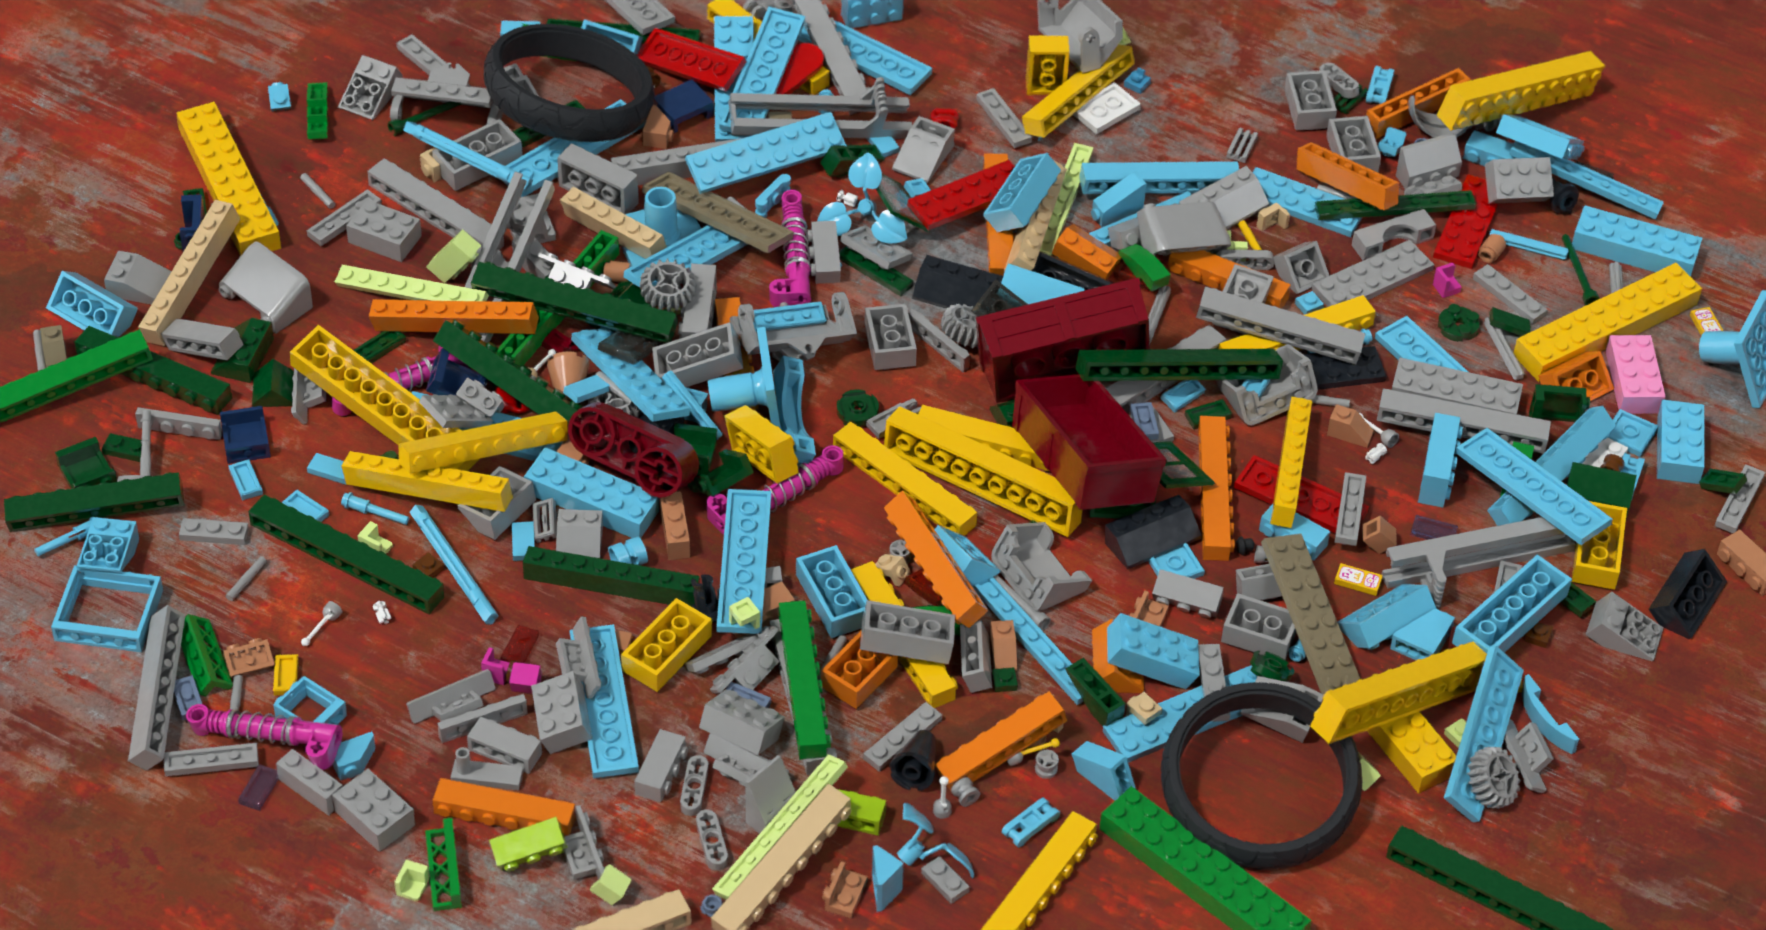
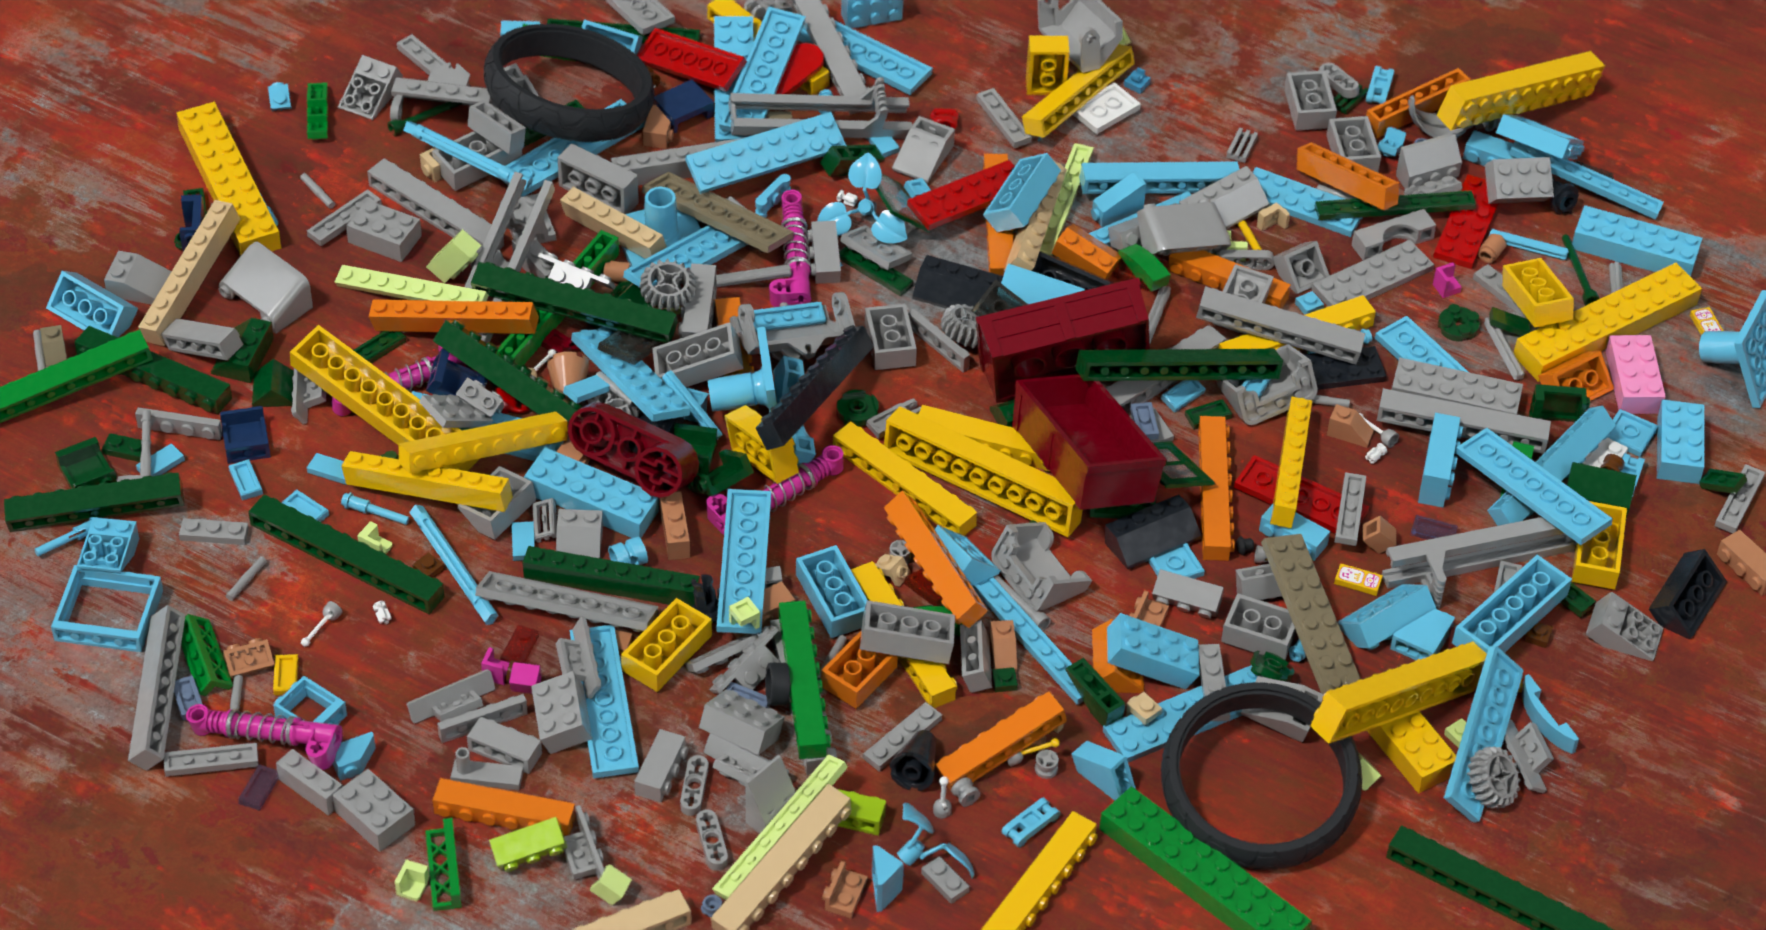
(164, 460): none -> medium azure tile
(496, 127): none -> light grey brick
(566, 601): none -> light grey plate
(754, 275): none -> light grey axle
(777, 684): none -> black tyre
(814, 387): none -> black brick
(1538, 292): none -> yellow brick

